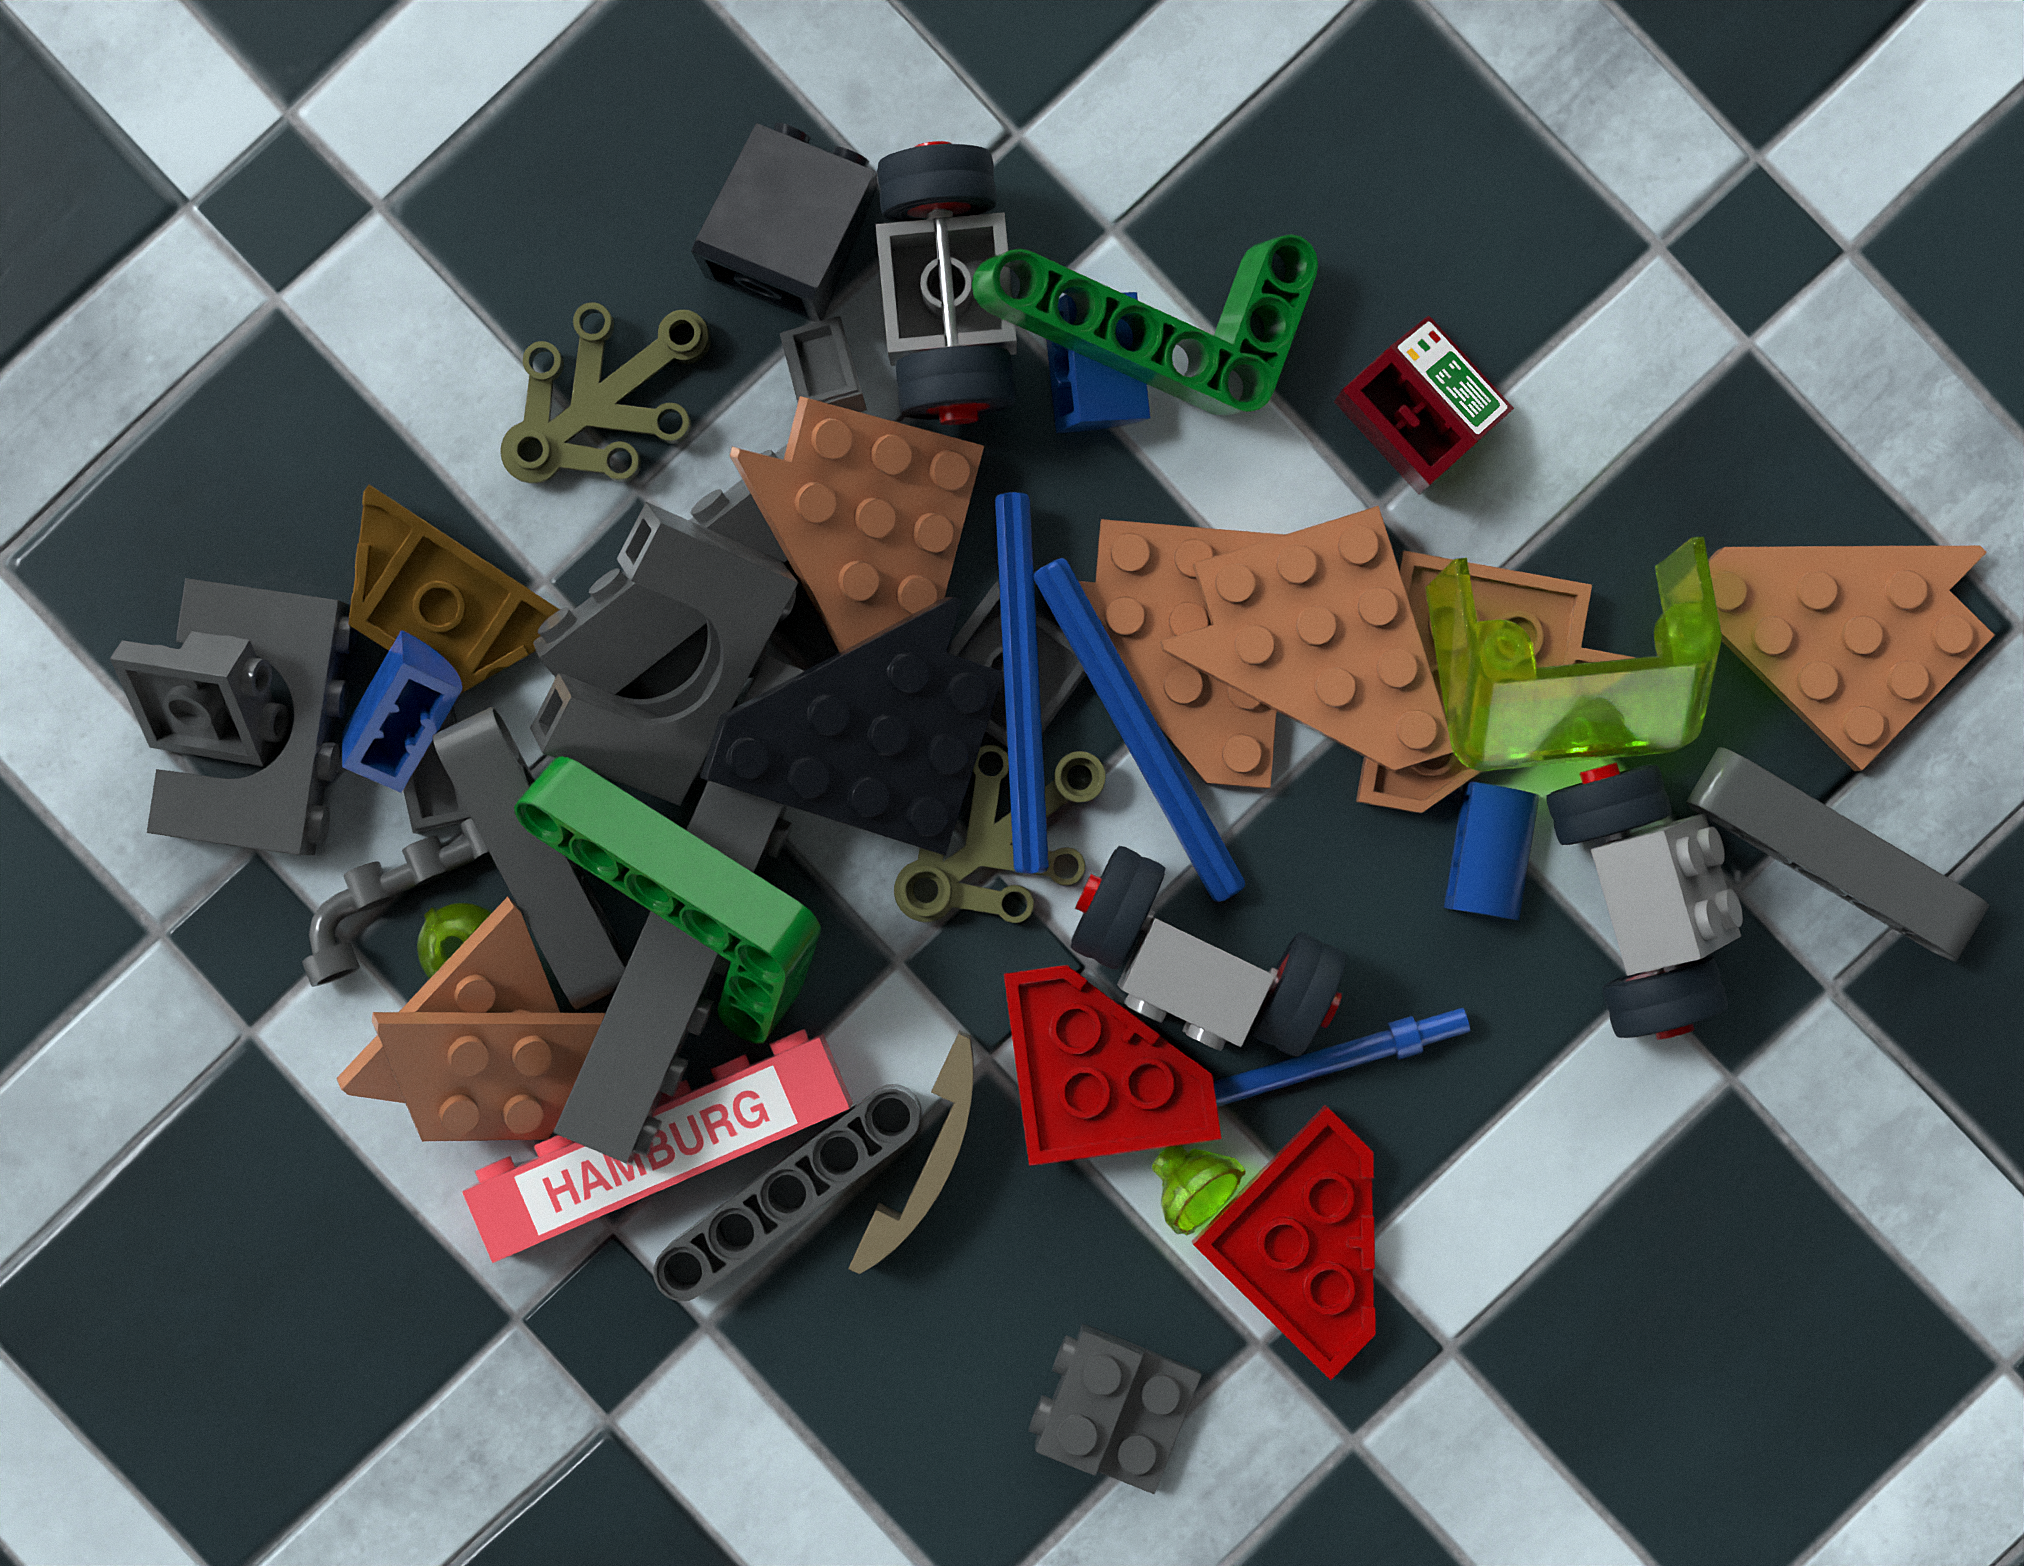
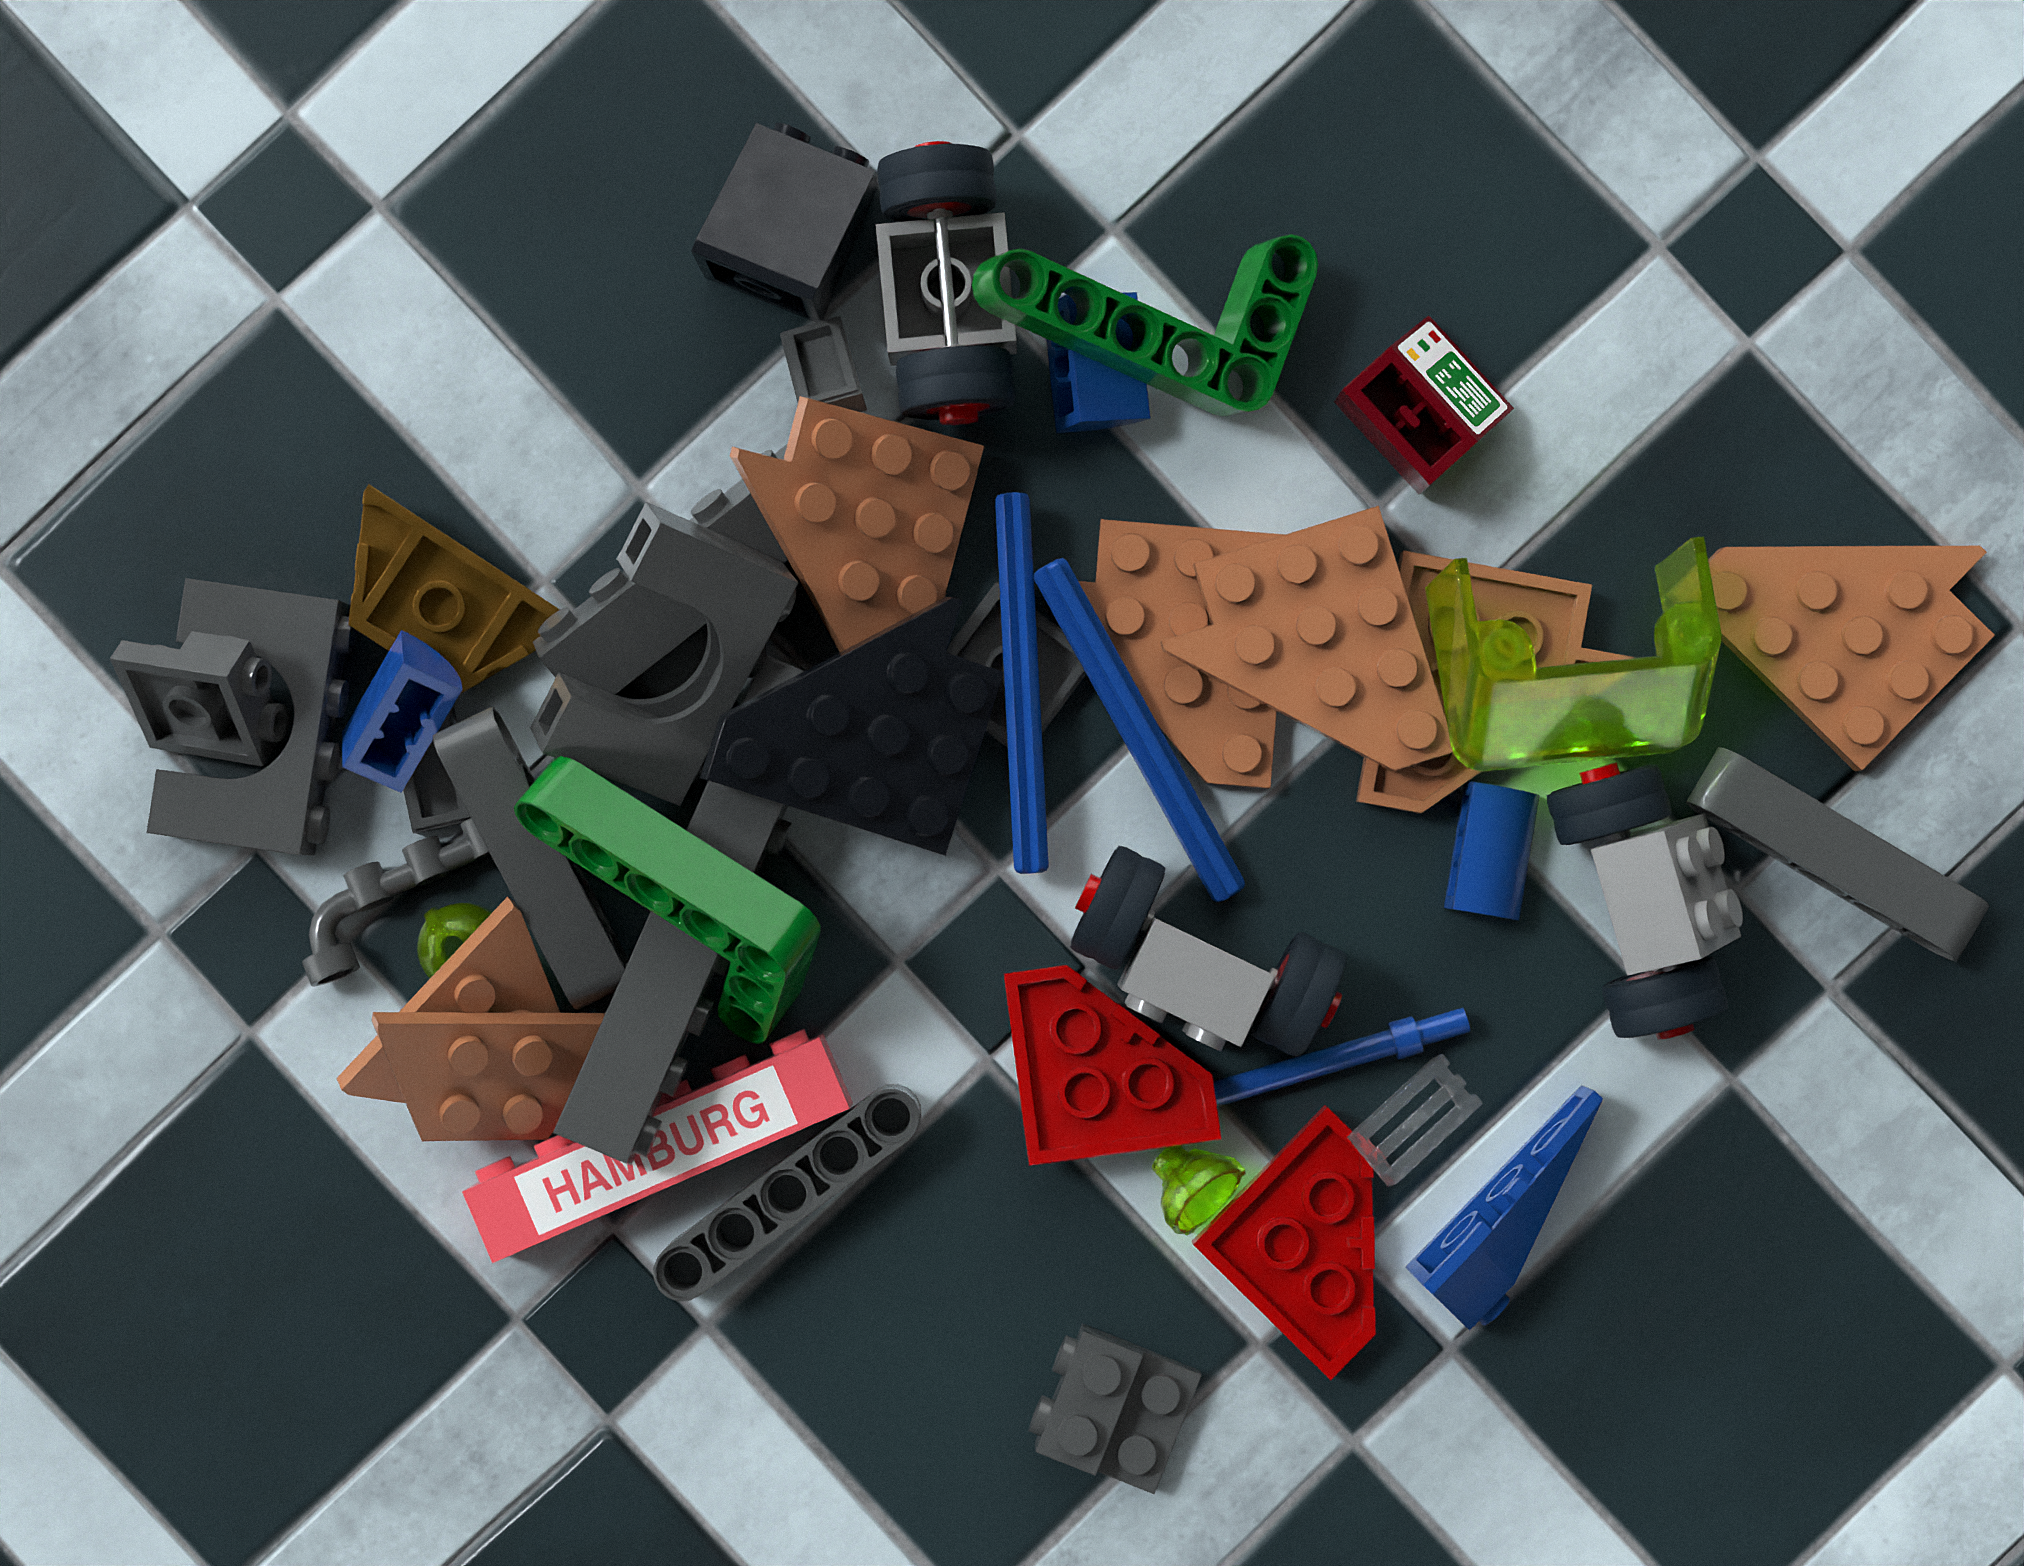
(597, 402): olive plant -> none
(891, 1227): dark tan slope -> none
(990, 846): olive plant -> none
(1450, 1088): none -> clear tile
(1489, 1239): none -> blue wedge

